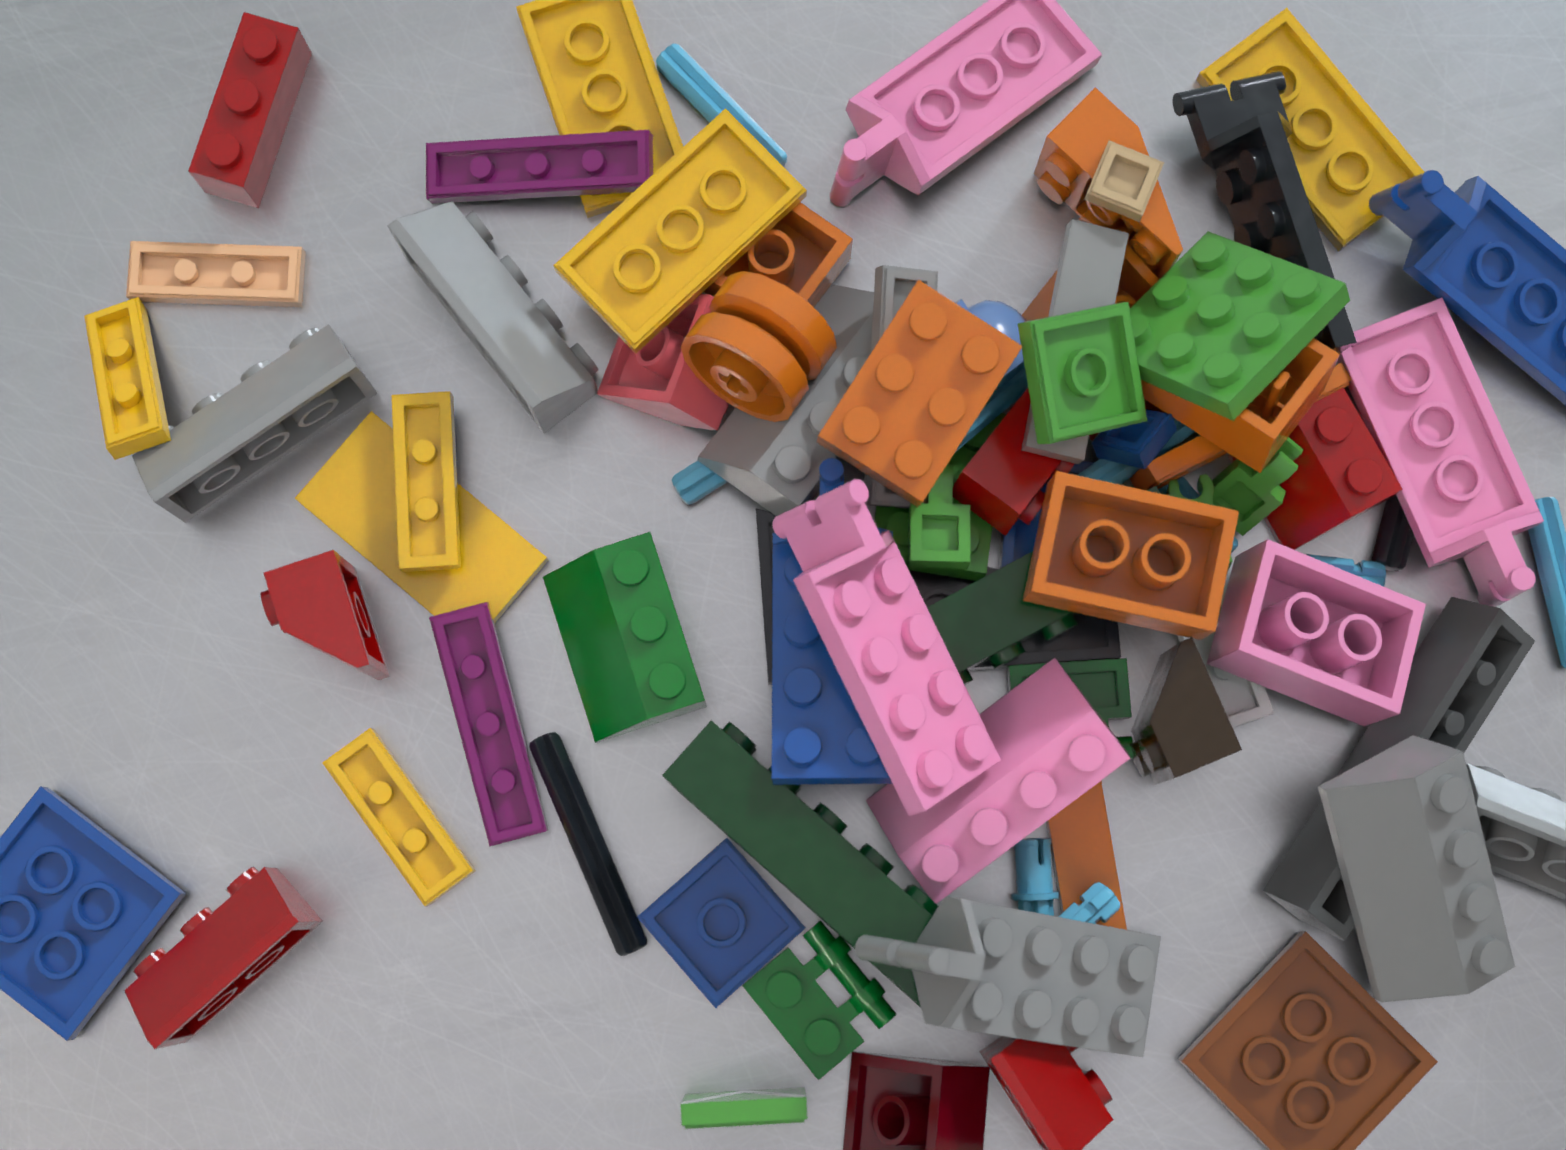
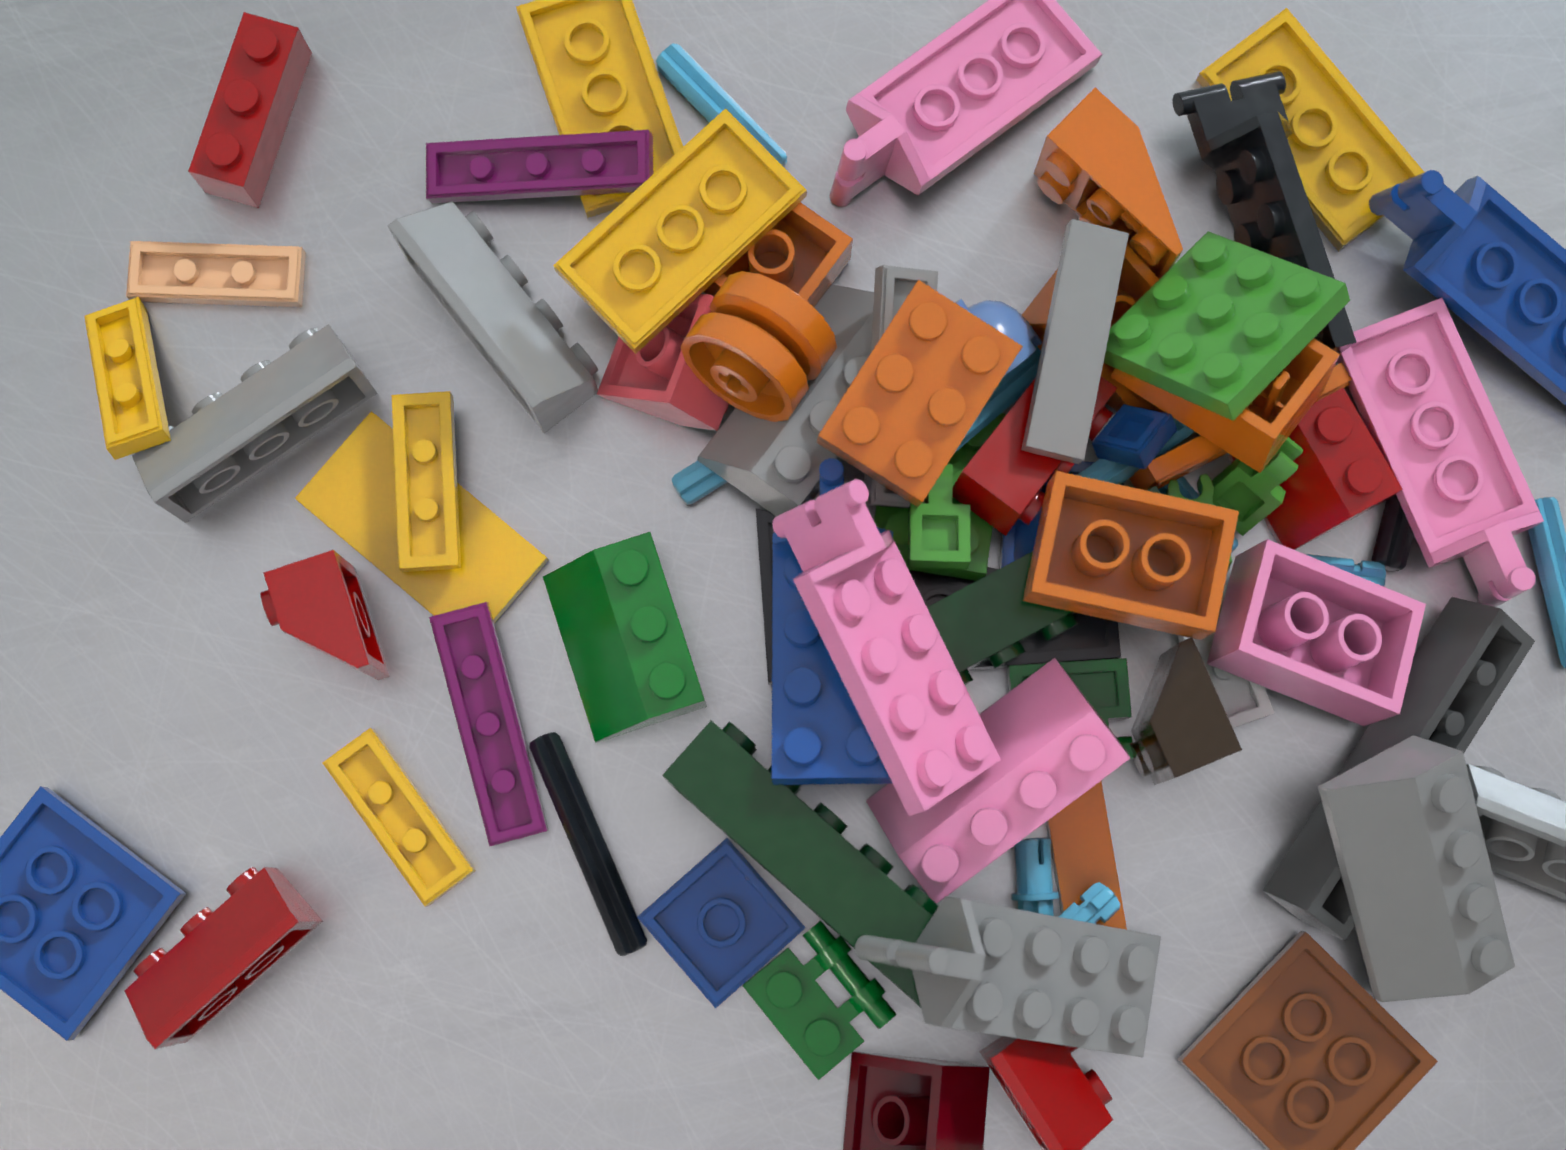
(744, 1108): bright green tile -> none
(1082, 372): bright green tile -> none
(1124, 181): tan tile -> none

